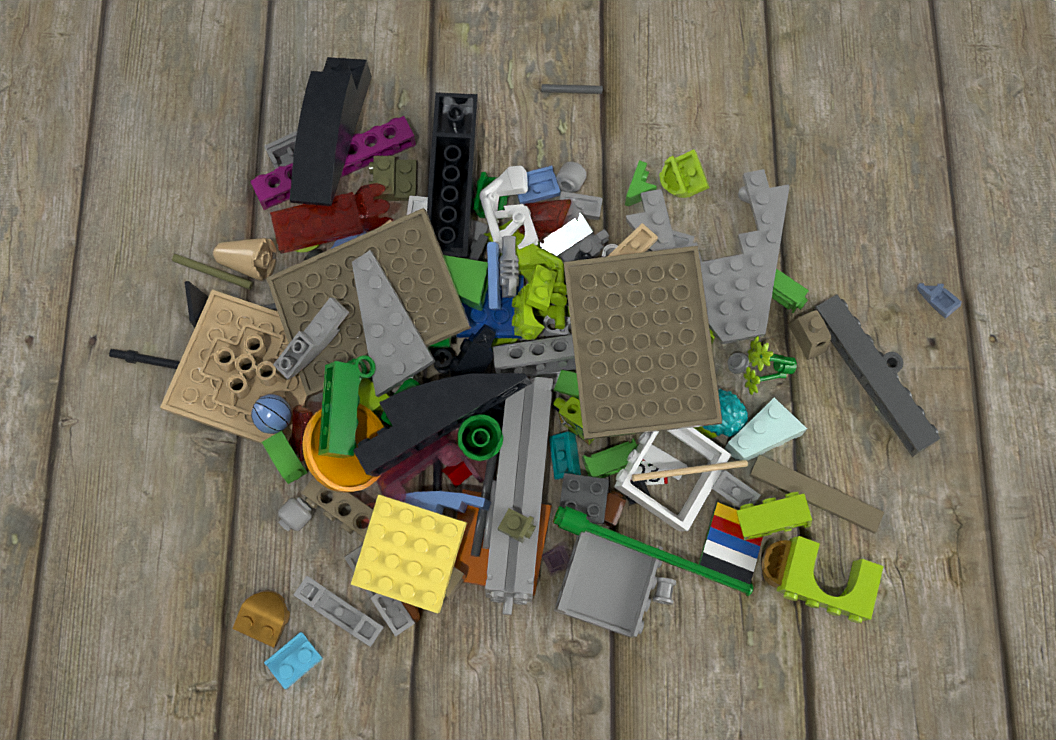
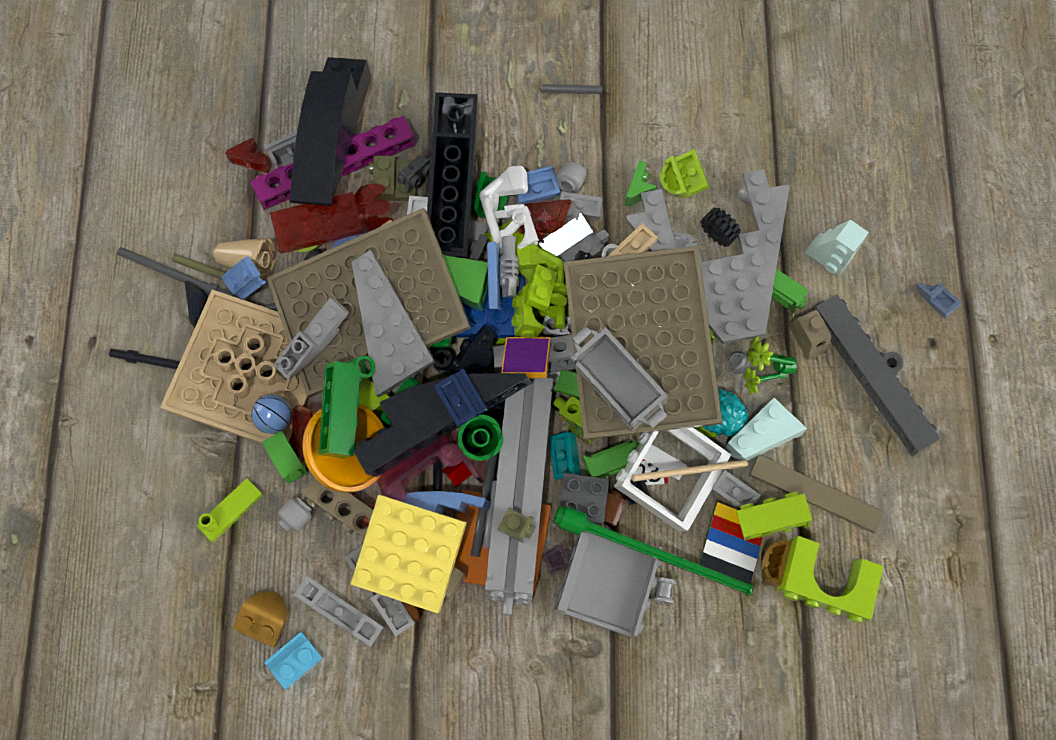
(169, 271): none -> dark grey bar
(229, 510): none -> lime piece
(243, 278): none -> medium blue plate
(246, 156): none -> clear red slope
(412, 177): none -> dark grey hinge
(460, 397): none -> dark blue plate
(527, 356): none -> dark purple tile
(619, 379): none -> light grey container
(720, 227): none -> black tyre
(837, 246): none -> light aqua wedge

